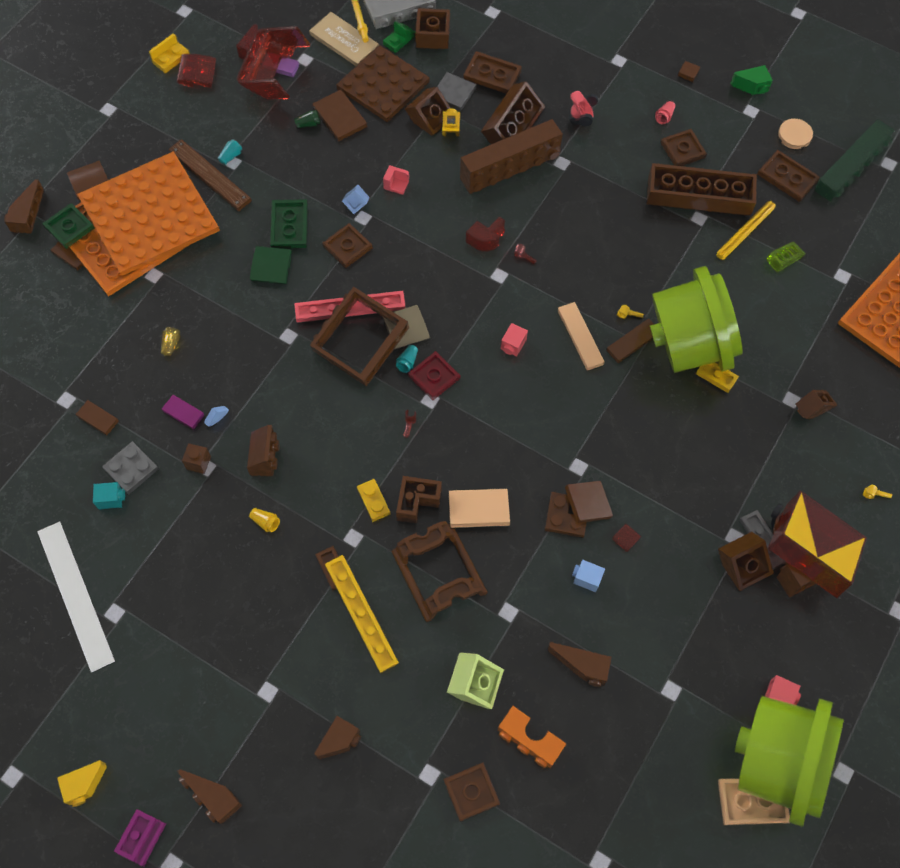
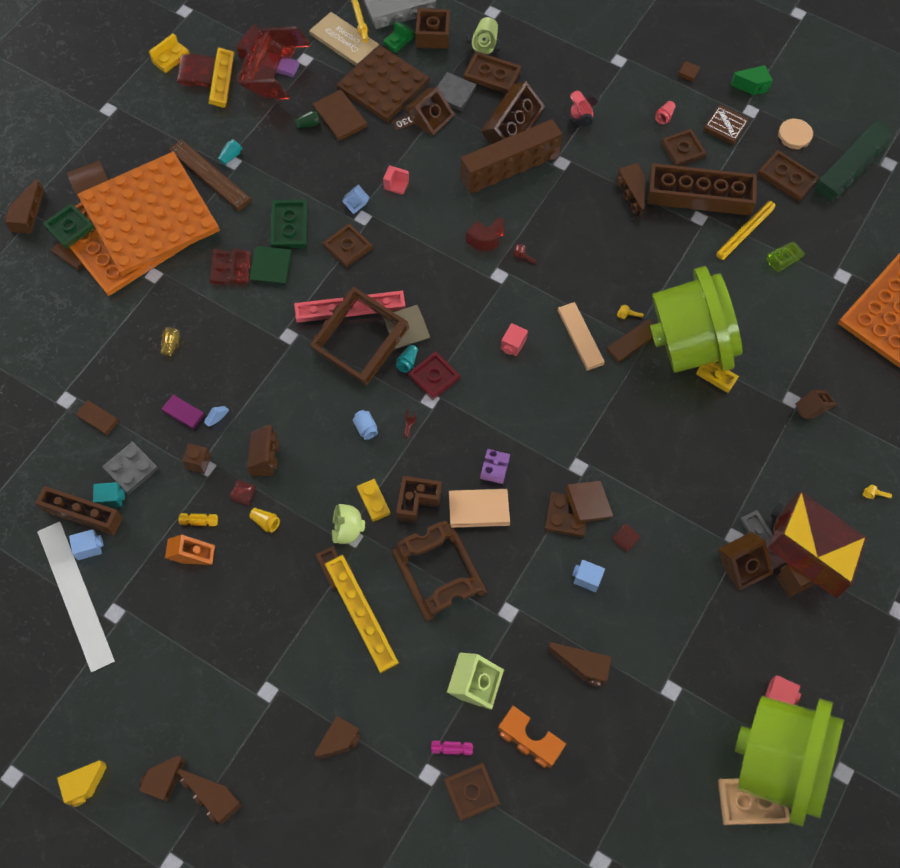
(79, 510): none -> reddish brown brick
(86, 544): none -> light blue brick
(140, 837): magenta plate -> none
(162, 778): none -> reddish brown slope
(189, 550): none -> orange slope
(198, 519): none -> yellow axle
(221, 77): none -> yellow plate
(229, 267): none -> clear red slope
(242, 492): none -> clear red tile
(347, 524): none -> yellowish green cylinder
(365, 424): none -> light blue brick
(402, 122): none -> reddish brown sticker
(451, 122): yellow window -> none
(451, 748): none -> dark pink axle
(485, 36): none -> yellowish green cap
(495, 466): none -> medium lavender piece
(632, 182): none -> reddish brown slope
(726, 124): none -> reddish brown tile

